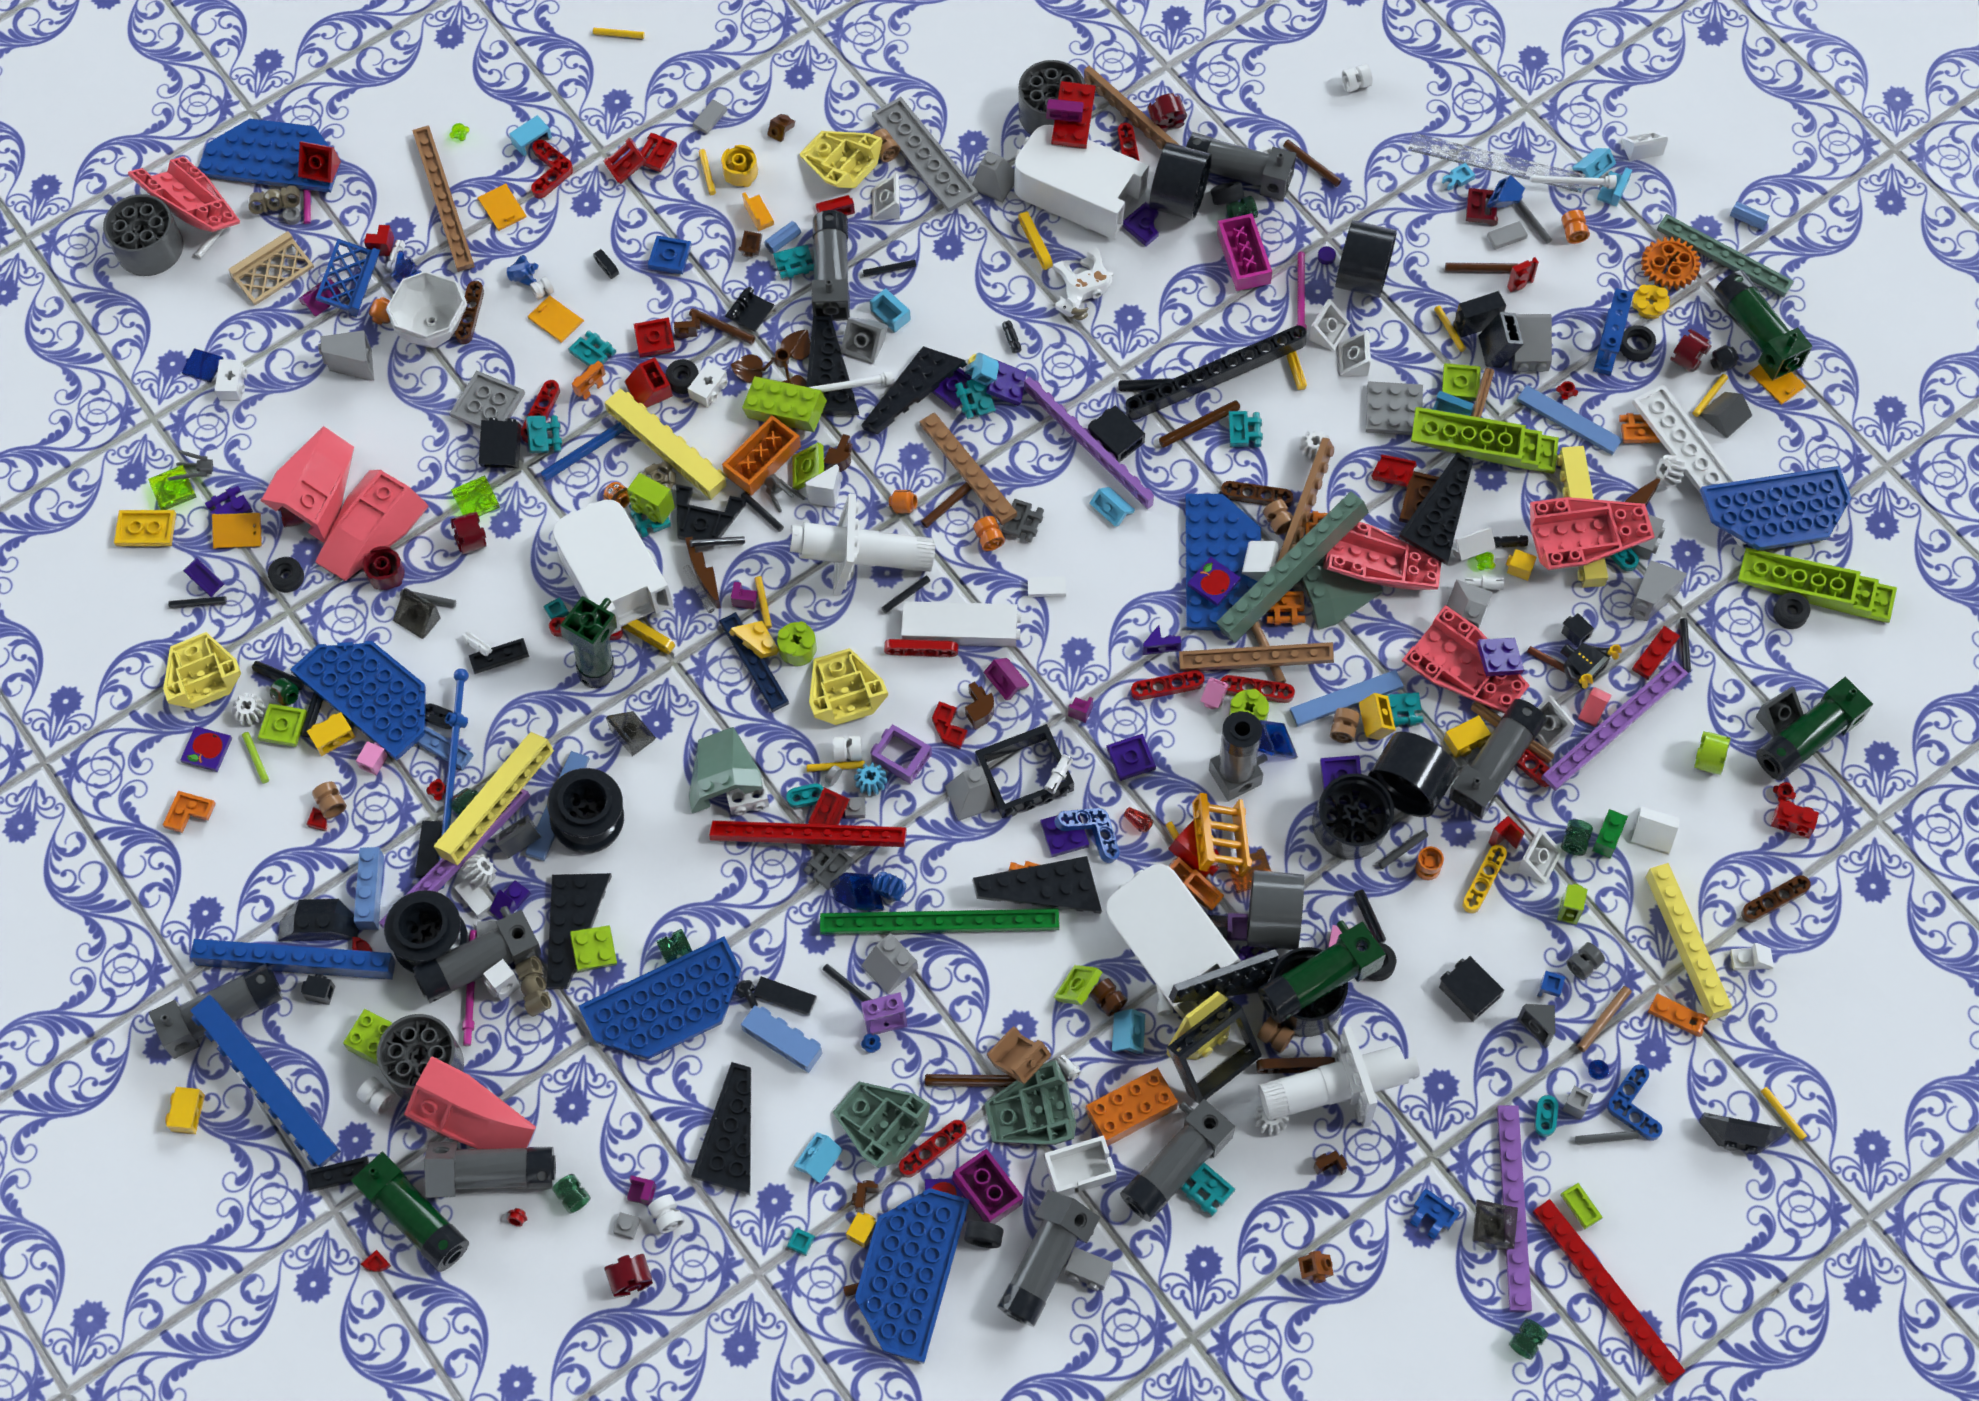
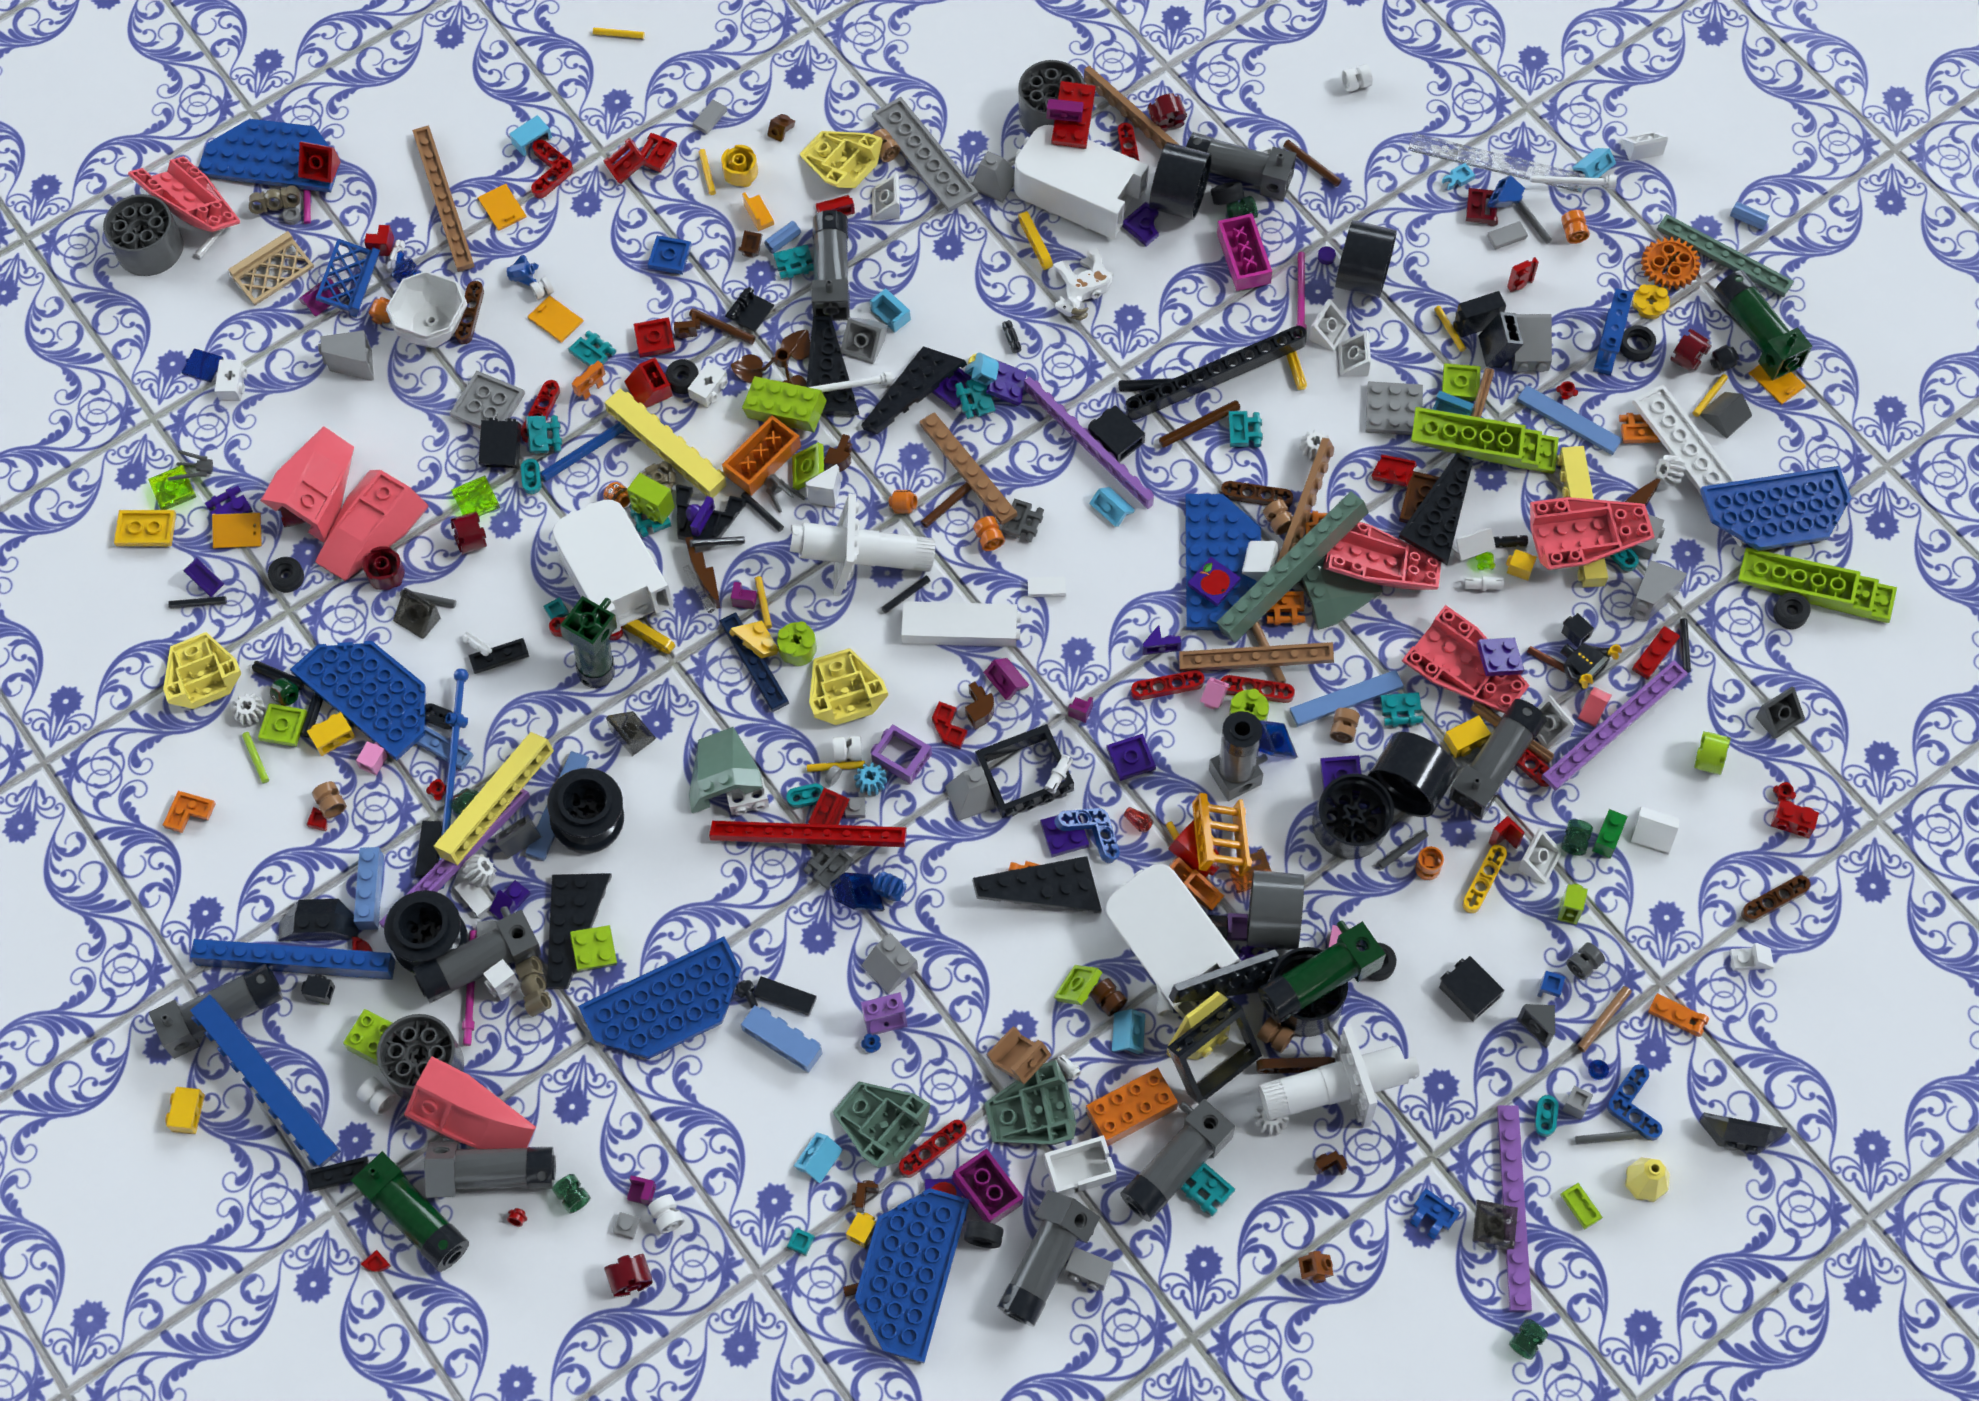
(206, 749): tile -> none
(459, 127): clear neon green plate -> none
(531, 477): none -> teal plate
(606, 263): black beam -> none
(674, 946): clear green wheel -> none
(700, 515): none -> dark purple tile
(727, 1143): black wing -> none
(846, 983): black bar -> none
(888, 268): black bar -> none
(921, 648): red beam -> none
(939, 921): green plate -> none
(964, 1080): reddish brown axle -> none
(1369, 916): black axle -> none
(1377, 716): yellow brick -> none
(1469, 601): light grey slope -> none
(1479, 267): reddish brown piece -> none
(1609, 1291): red plate -> none
(1613, 196): medium azure panel -> none
(1647, 1179): none -> light yellow cone
(1688, 942): light yellow brick -> none
(1783, 1113): yellow bar -> none
(1836, 713): dark green piece -> none

